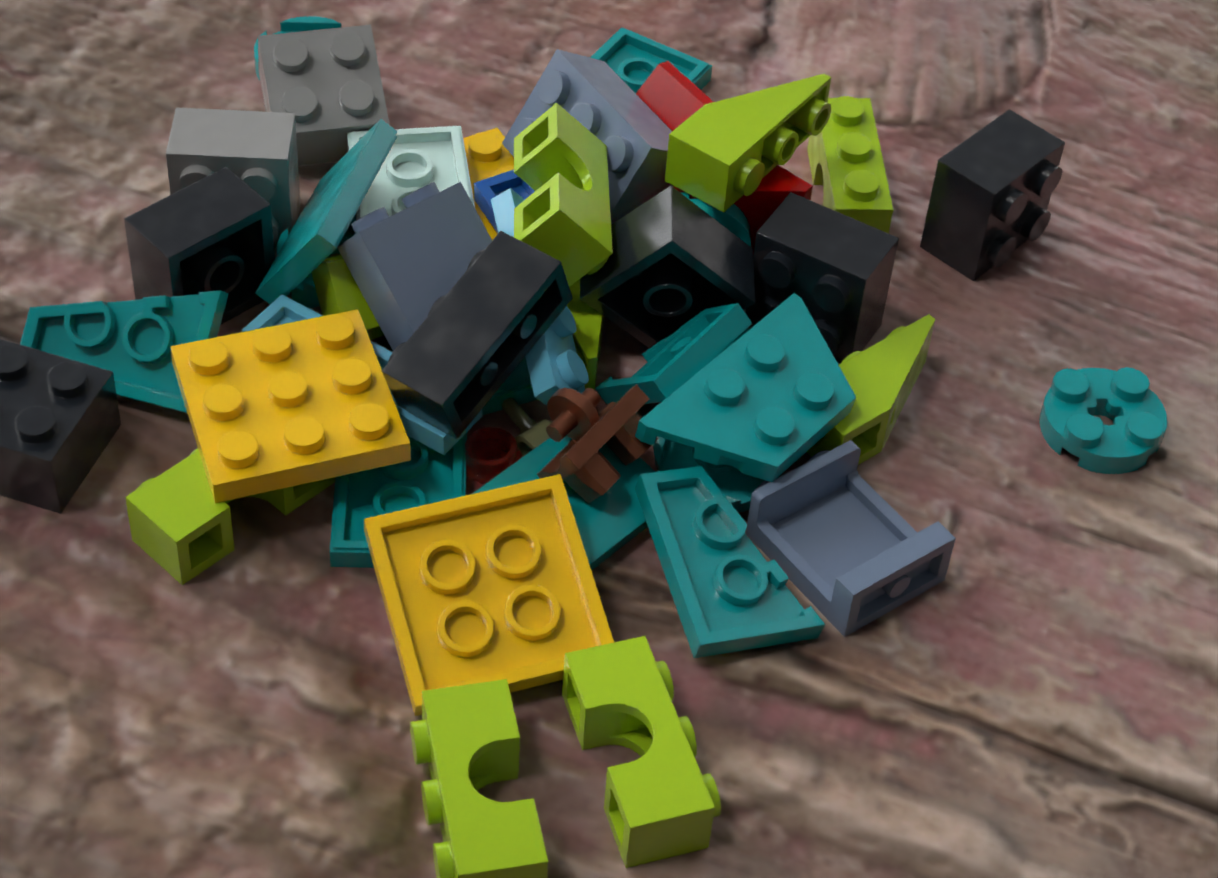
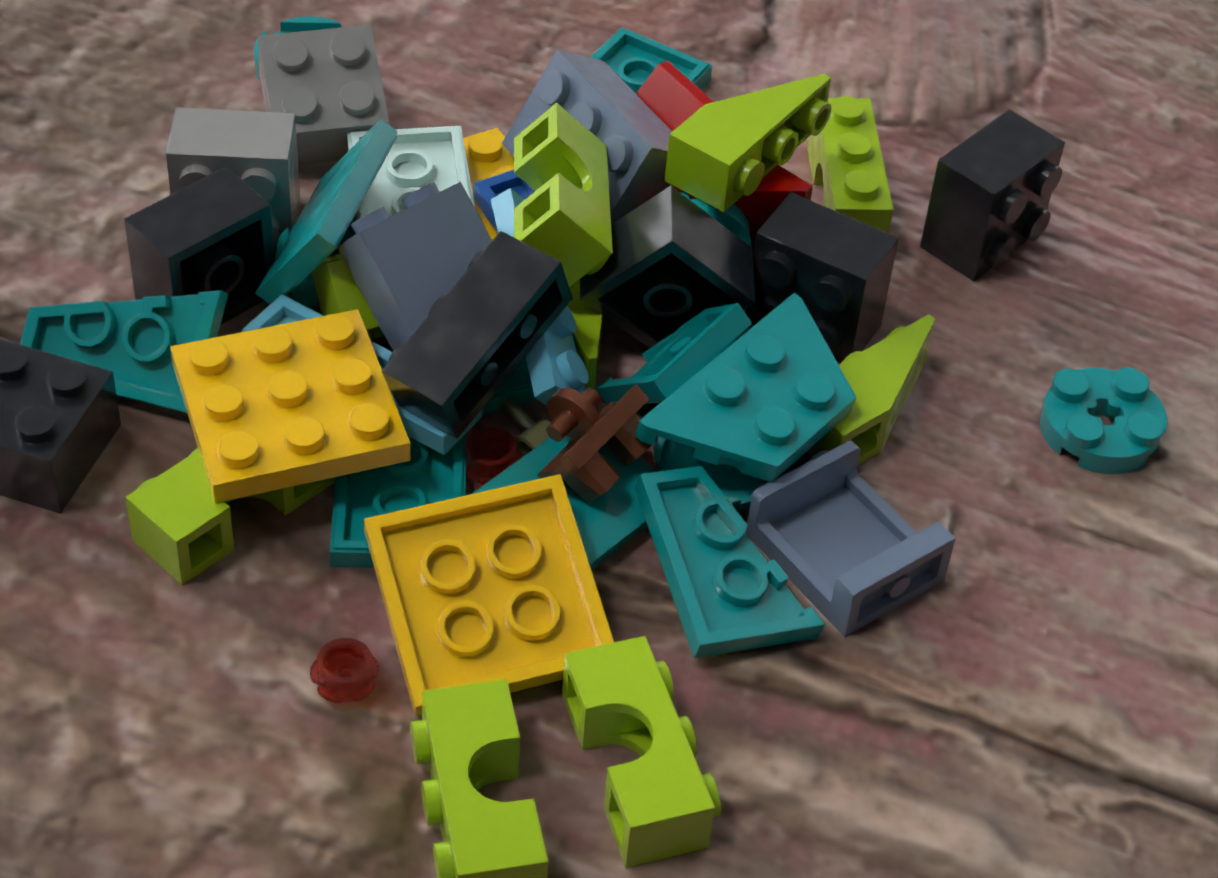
(340, 658): none -> clear red plate

